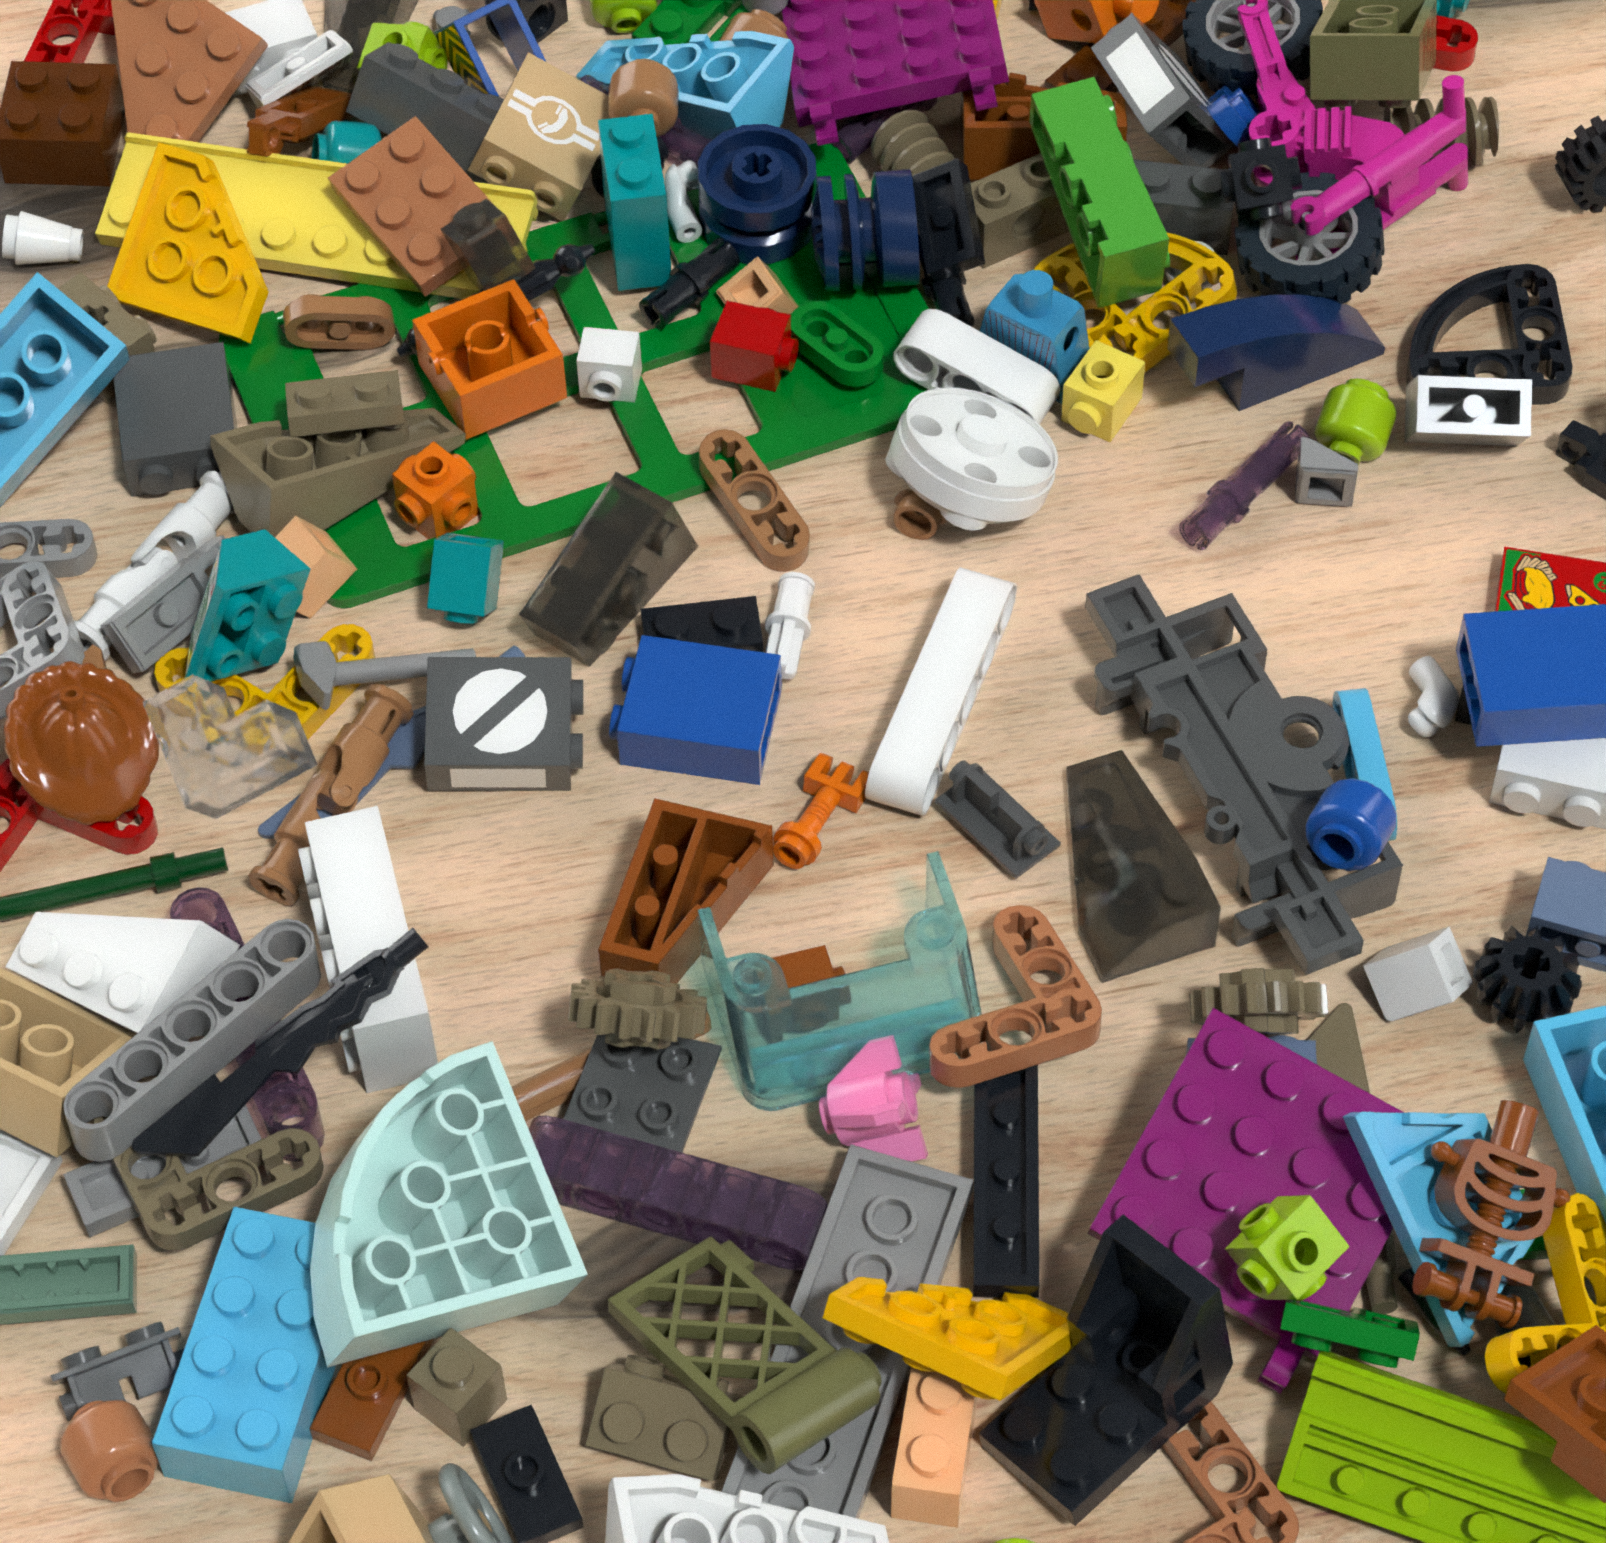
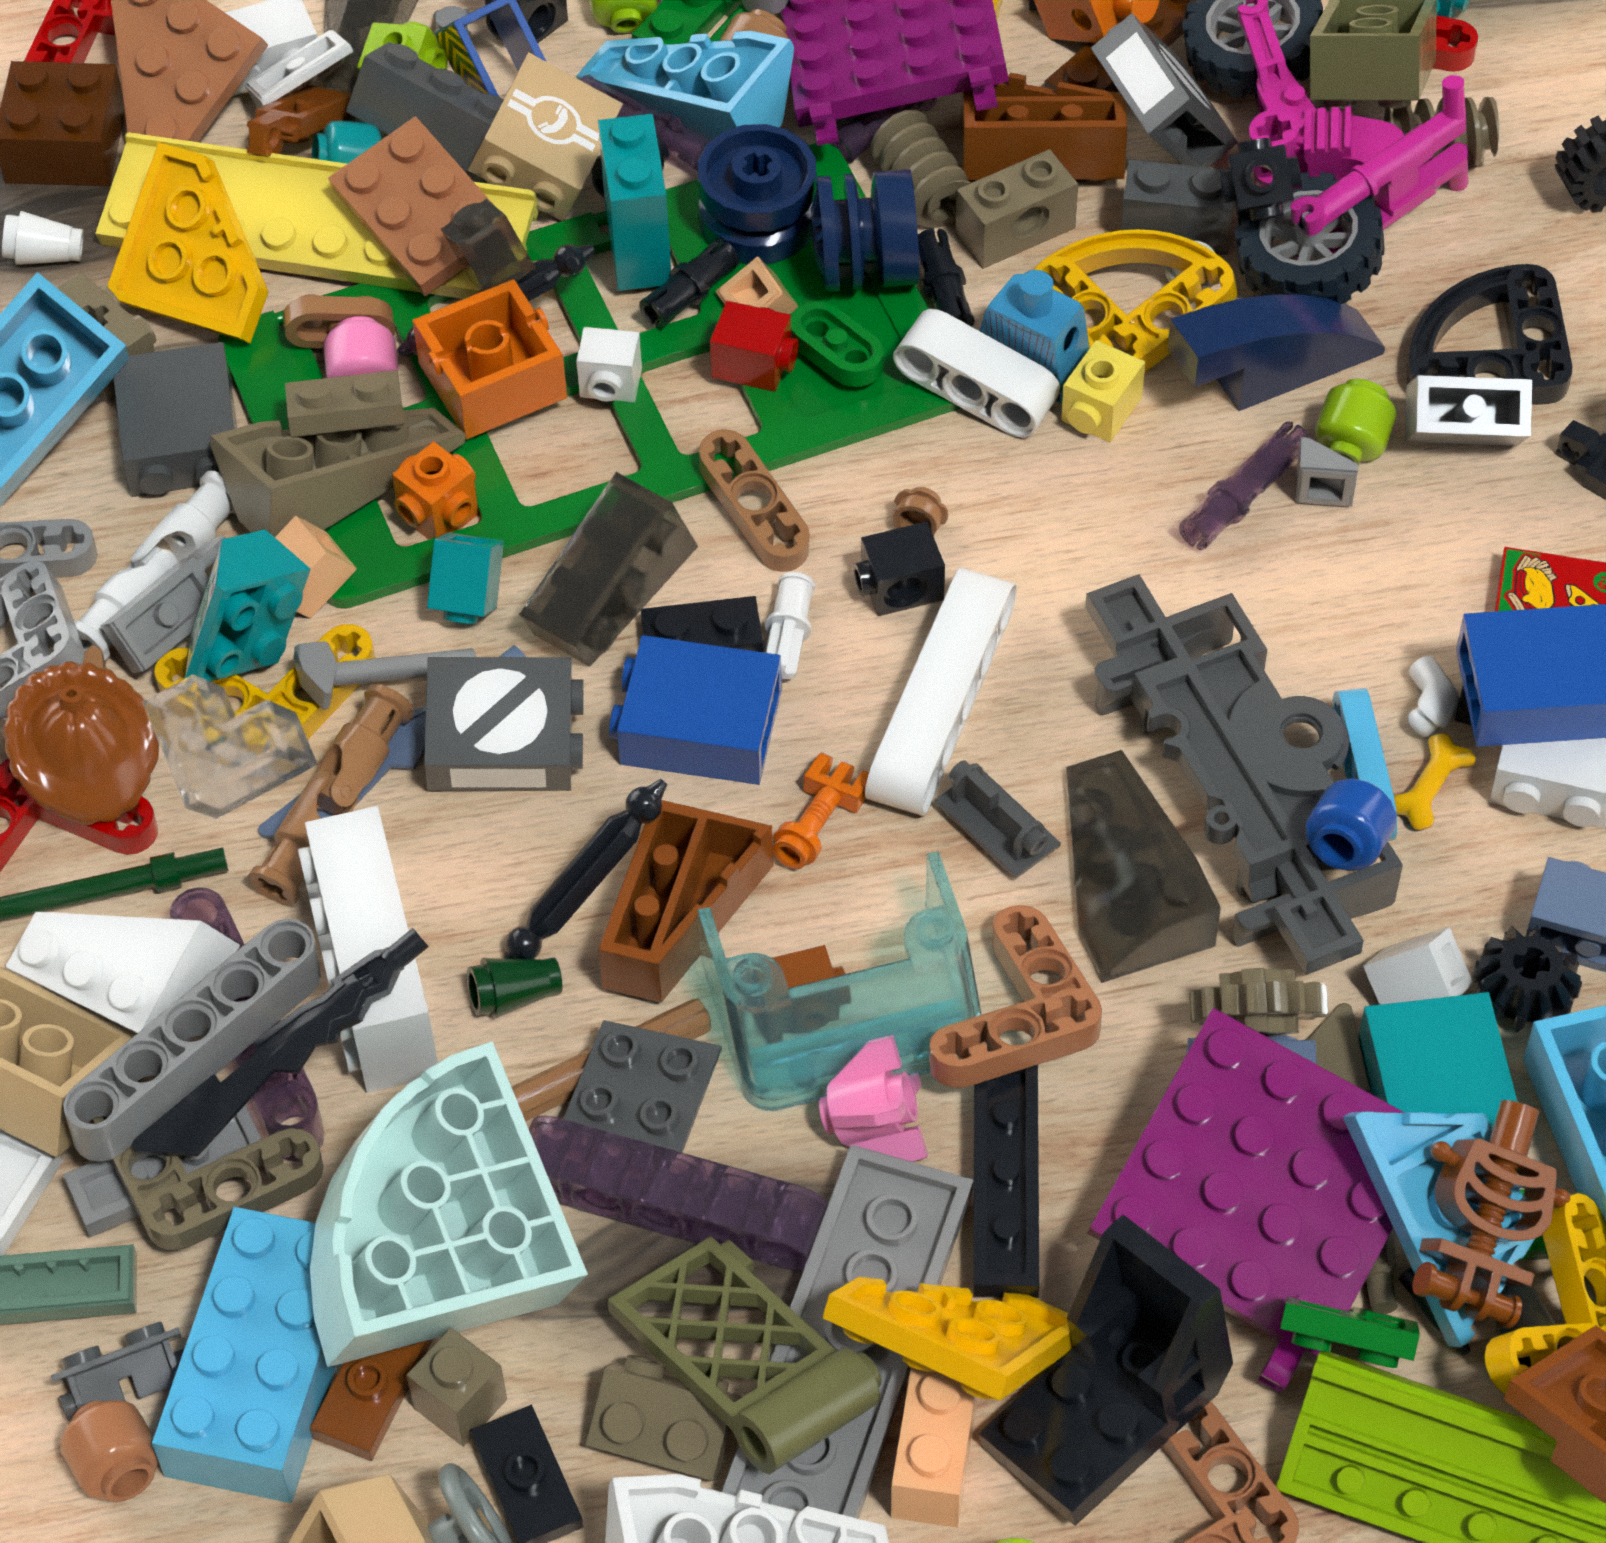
(359, 347): none -> bright pink head
(510, 984): none -> dark green cone
(585, 872): none -> black wheel
(637, 1008): dark tan gear -> none
(645, 89): medium nougat head -> none
(679, 207): white arm -> none
(900, 569): none -> black brick
(947, 220): black plate -> none
(973, 457): white piece -> none
(1100, 192): bright green wedge -> none
(1233, 113): blue plate -> none
(1286, 1248): lime brick -> none
(1436, 1055): none -> teal brick
(1443, 760): none -> yellow piece

